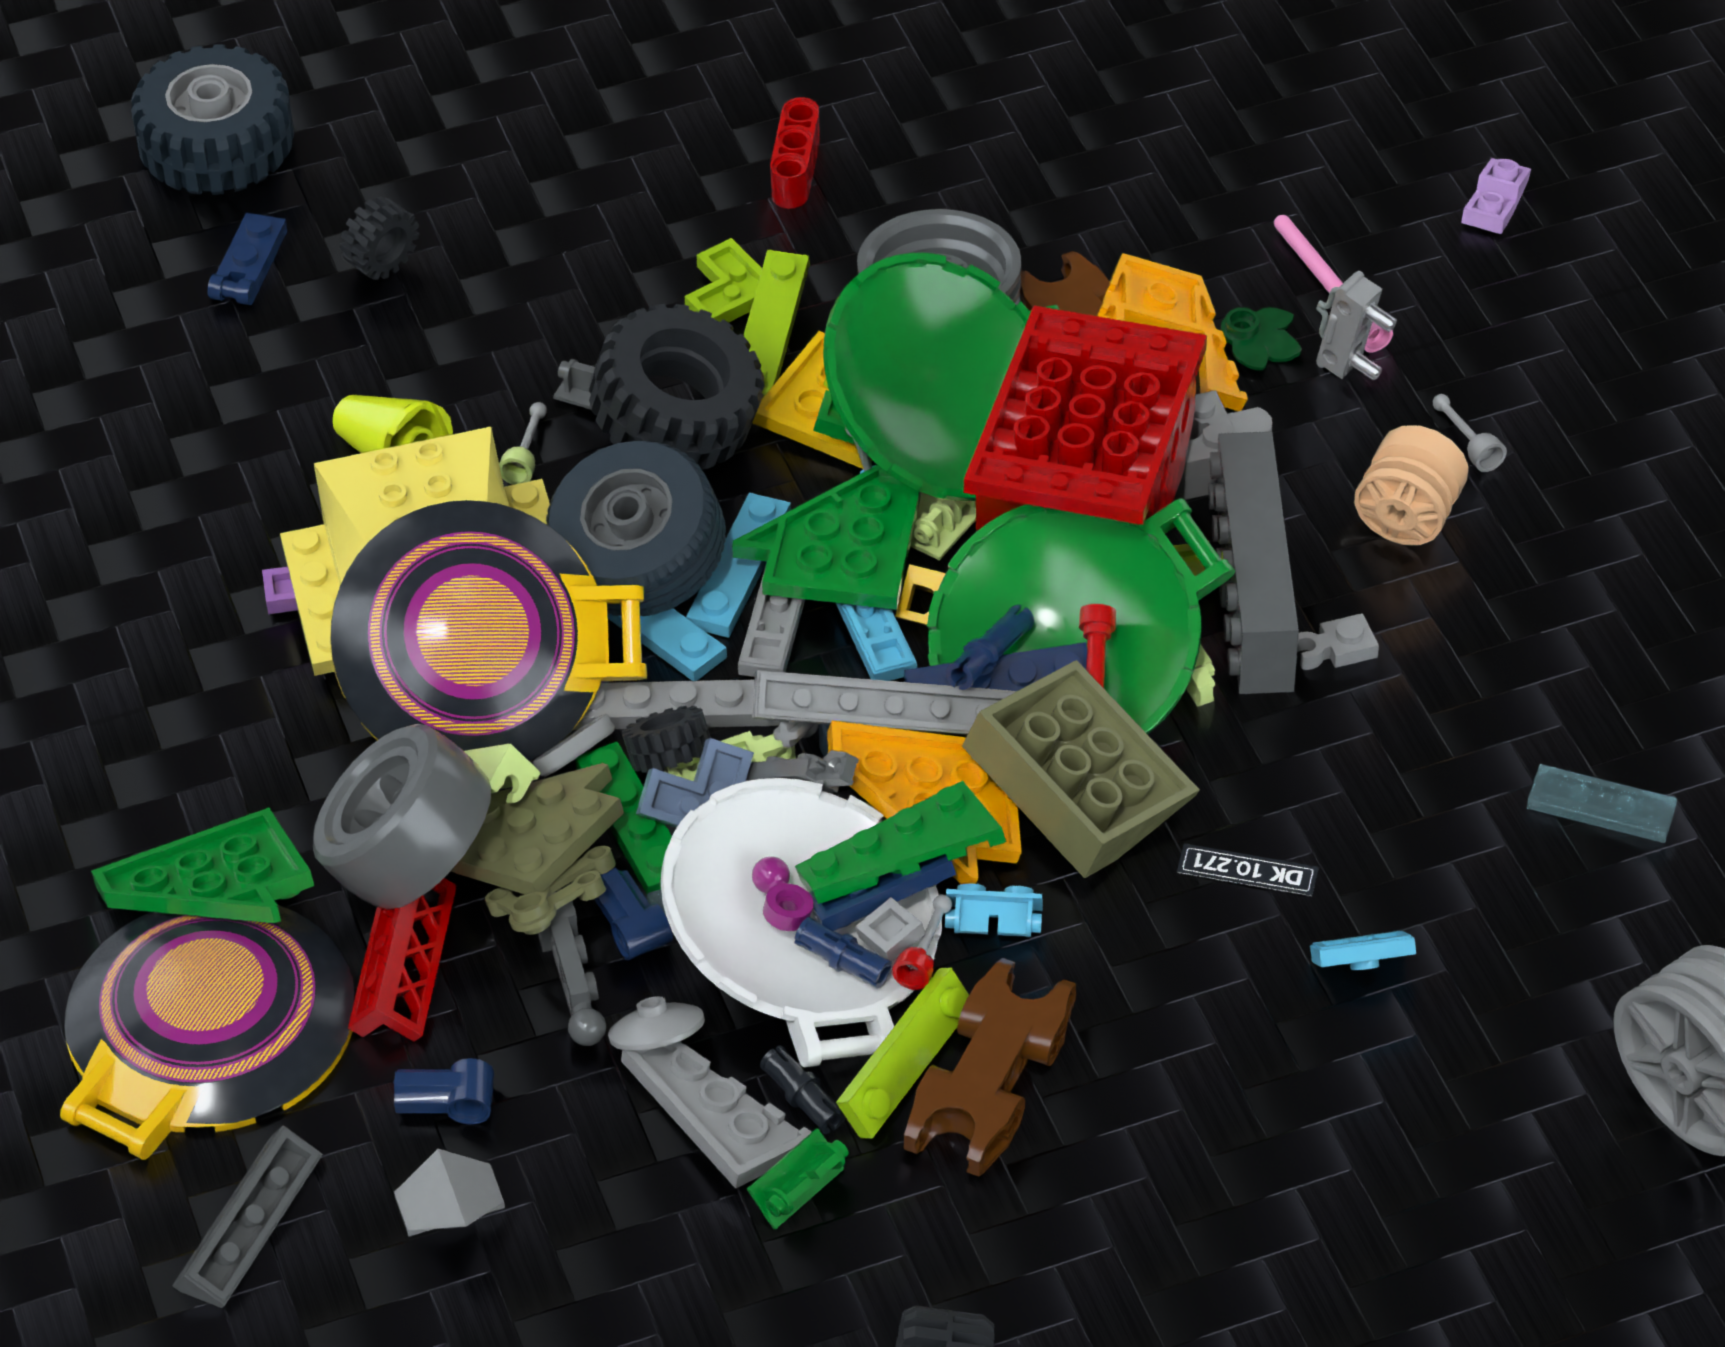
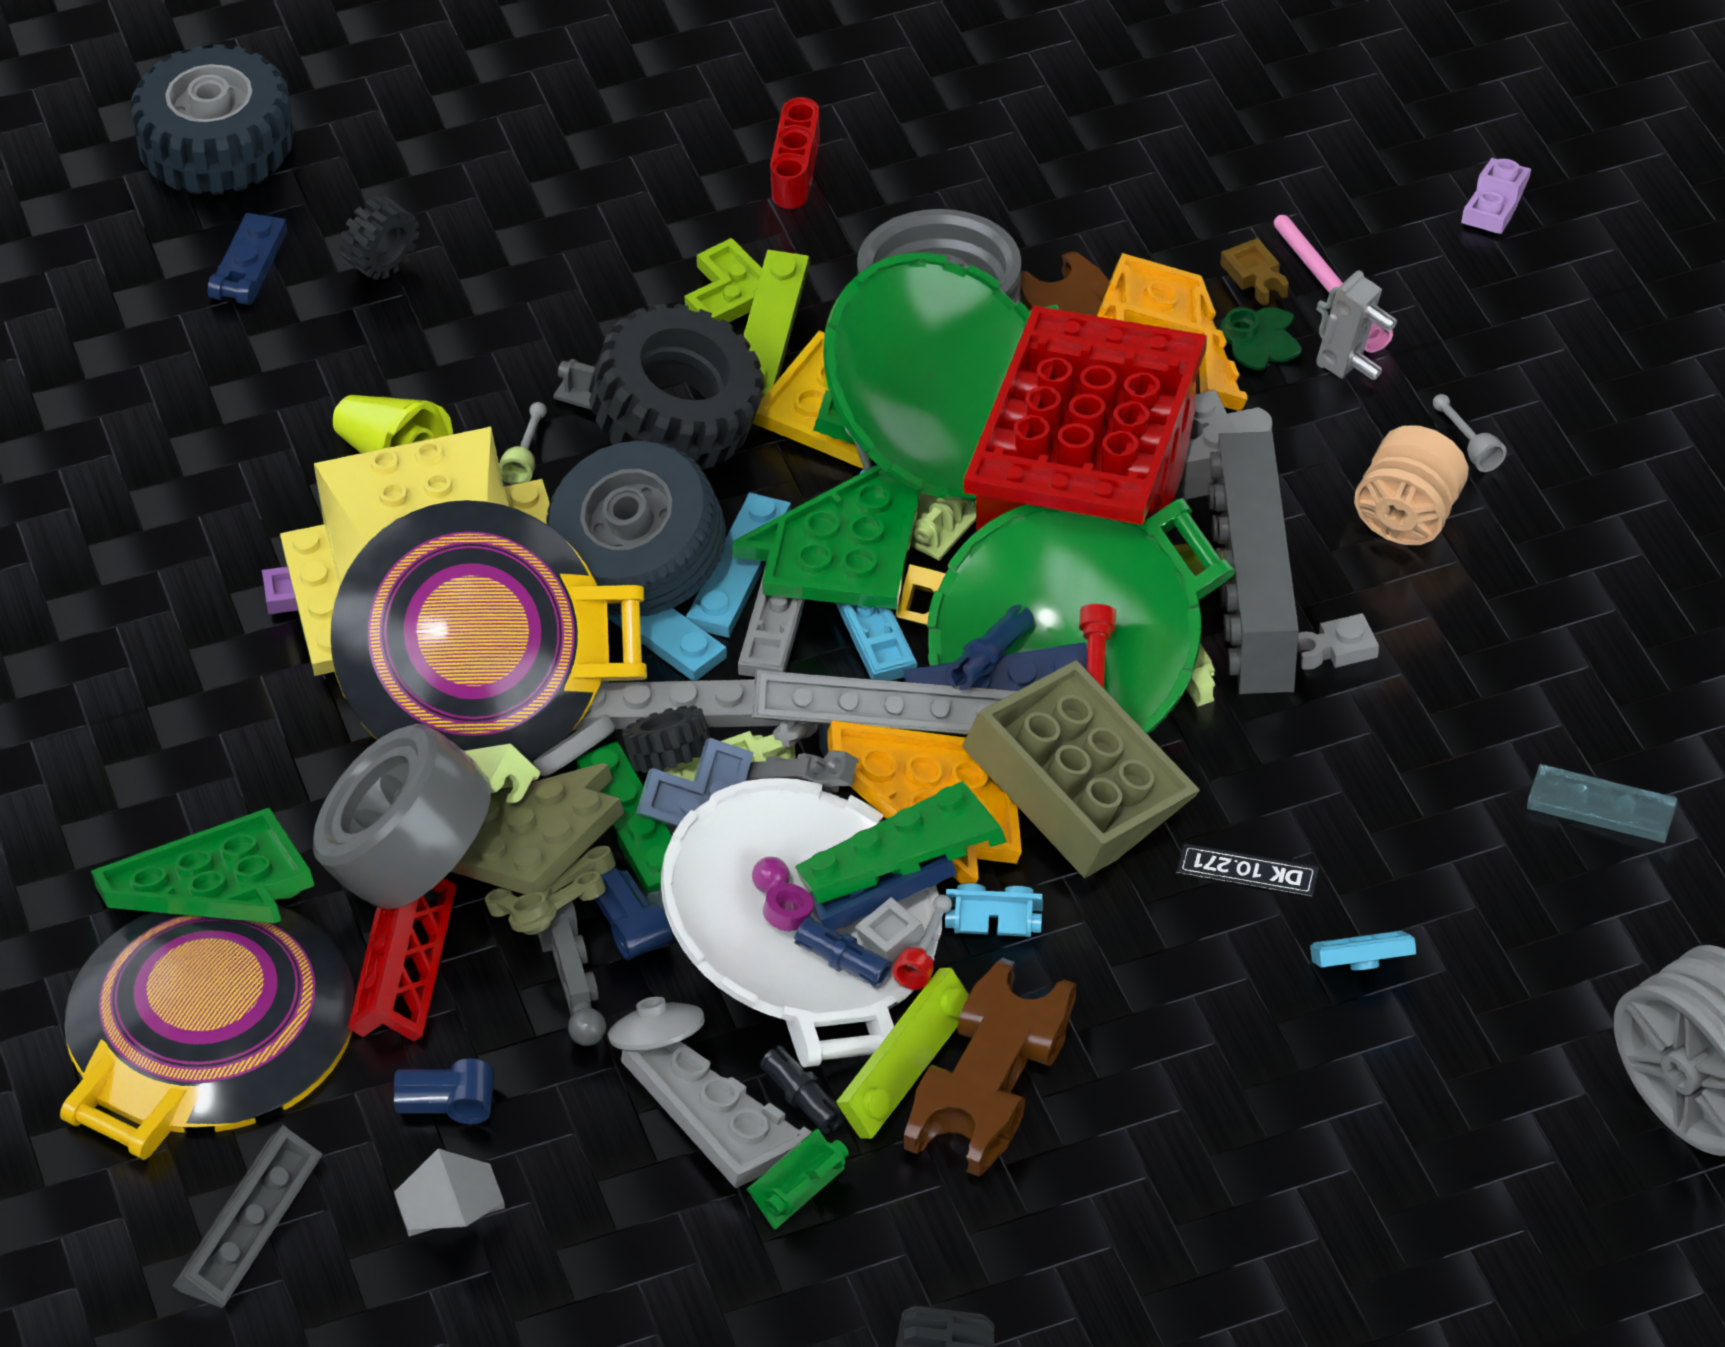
(1255, 266): none -> pearl gold plate

